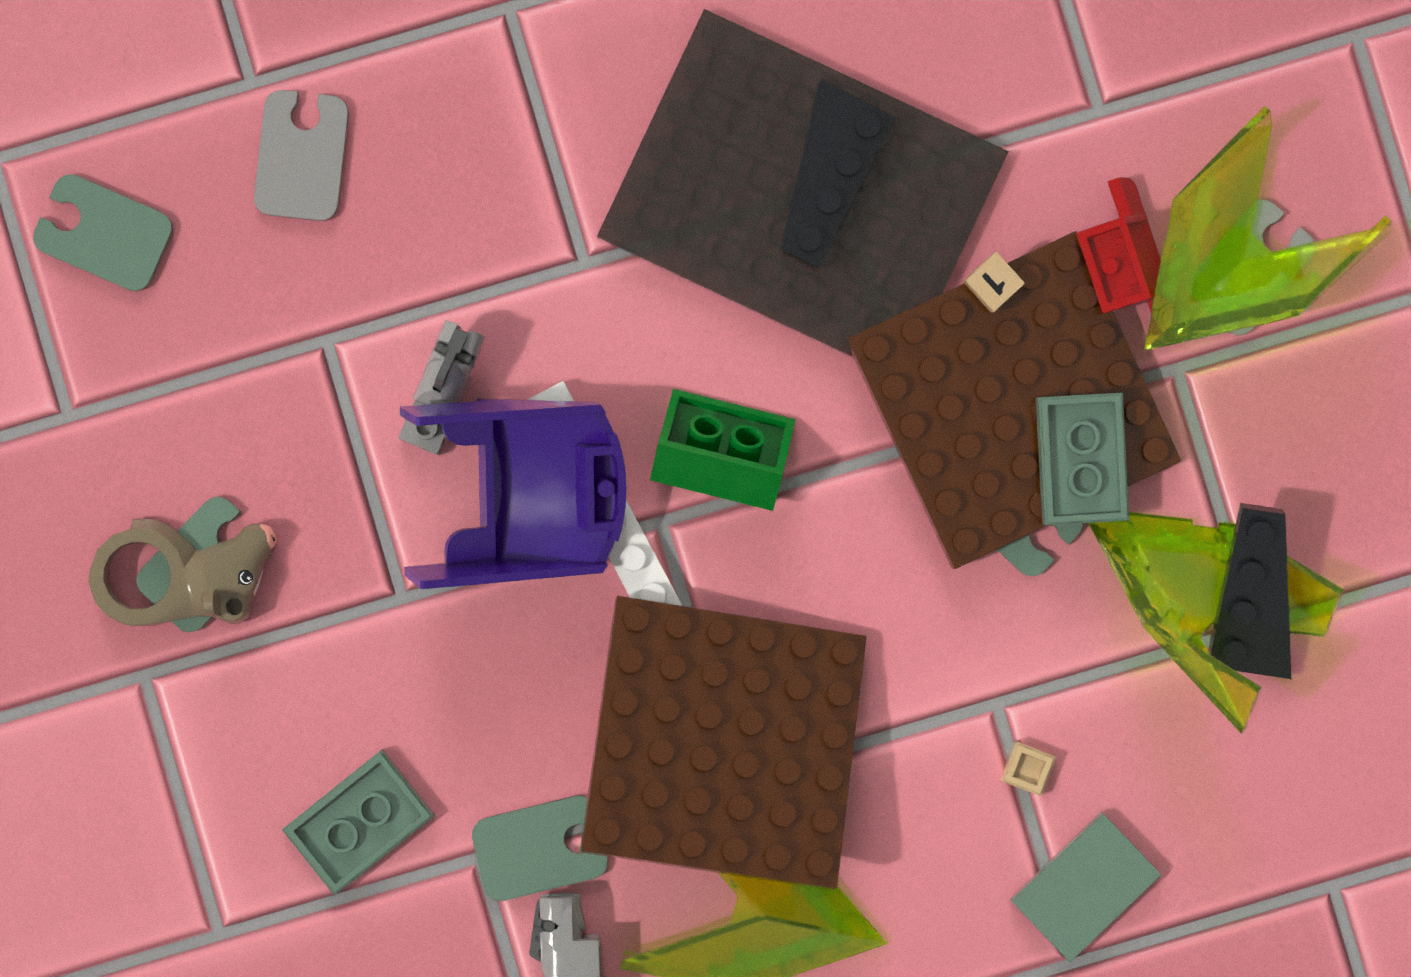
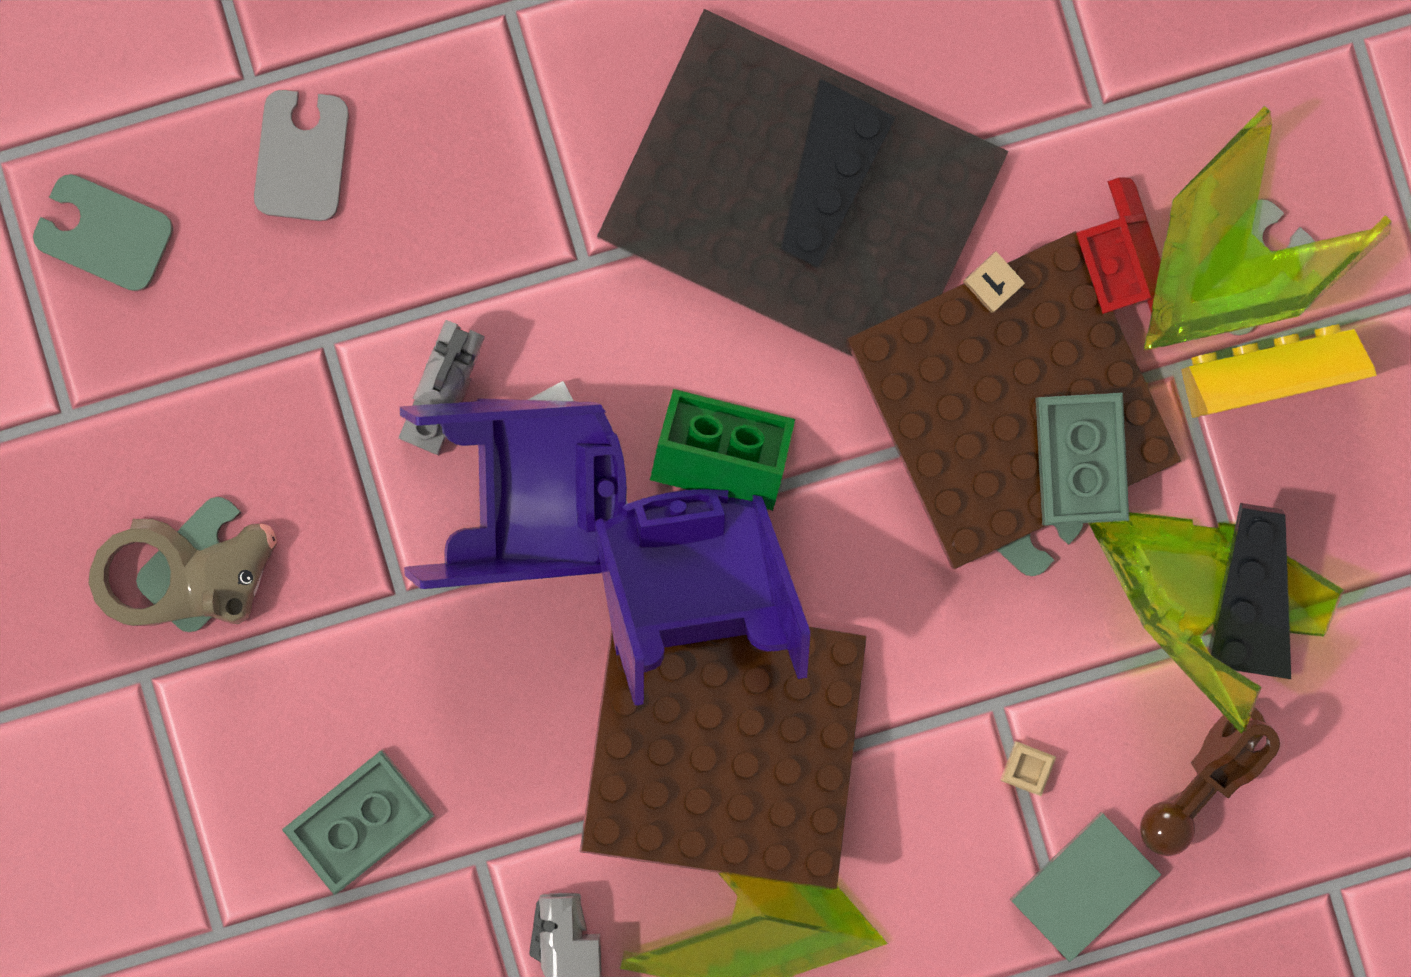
(527, 850): sand green piece -> none
(694, 573): none -> dark purple windscreen
(1222, 766): none -> reddish brown piece
(1275, 372): none -> yellow slope

